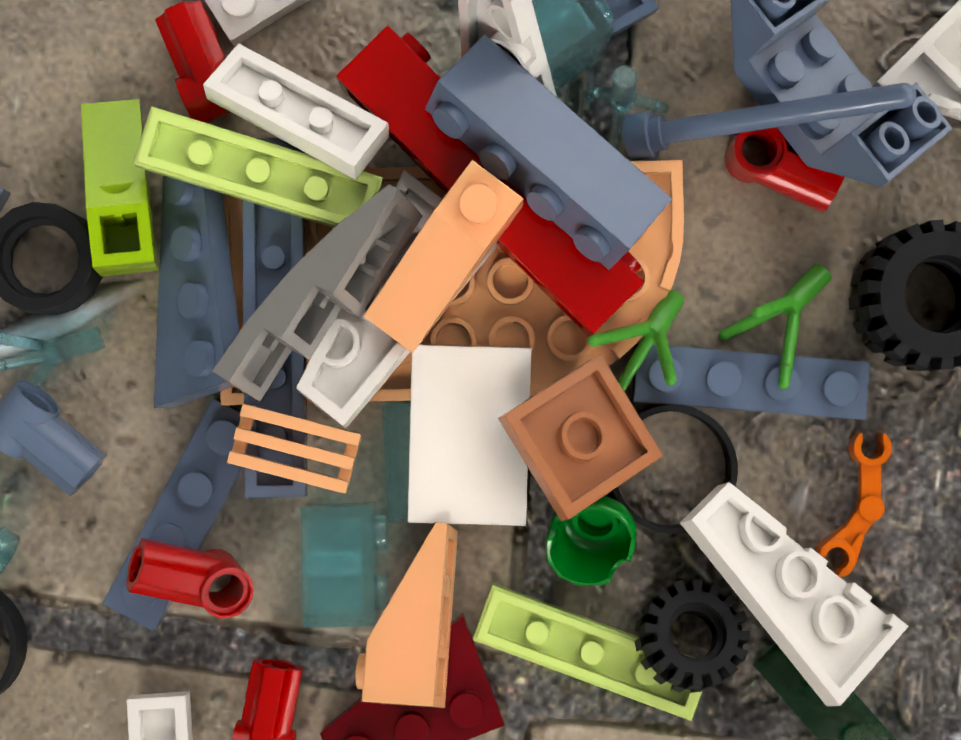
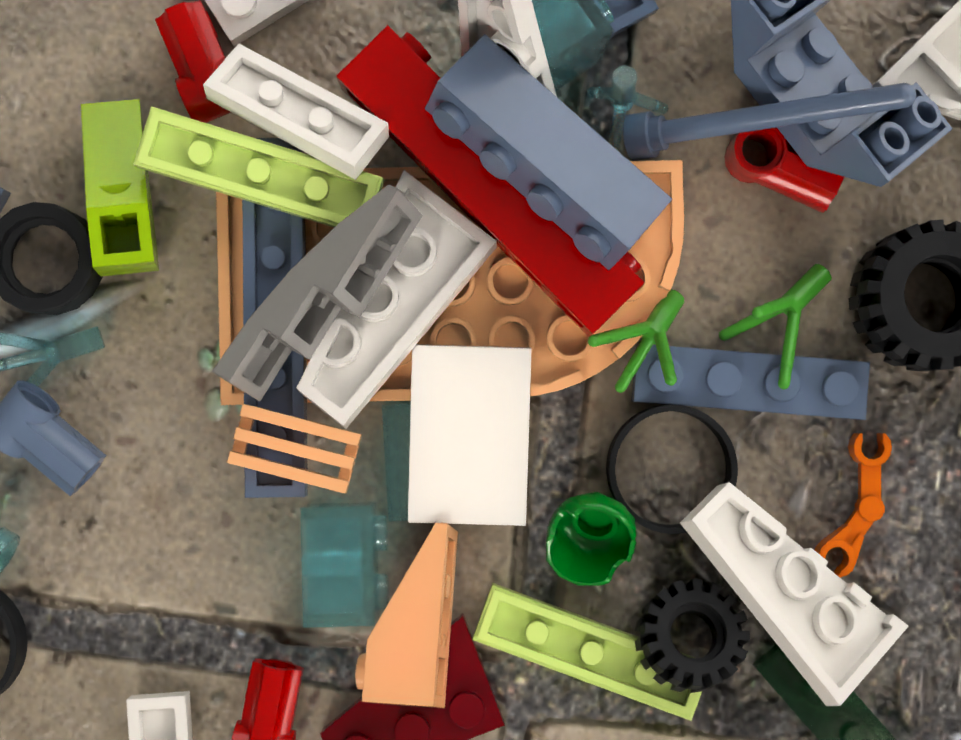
(186, 506): sand blue plate -> none
(186, 575): red piece -> none
(194, 295): sand blue wing -> none
(444, 255): light nougat slope -> none
(580, 437): nougat plate -> none

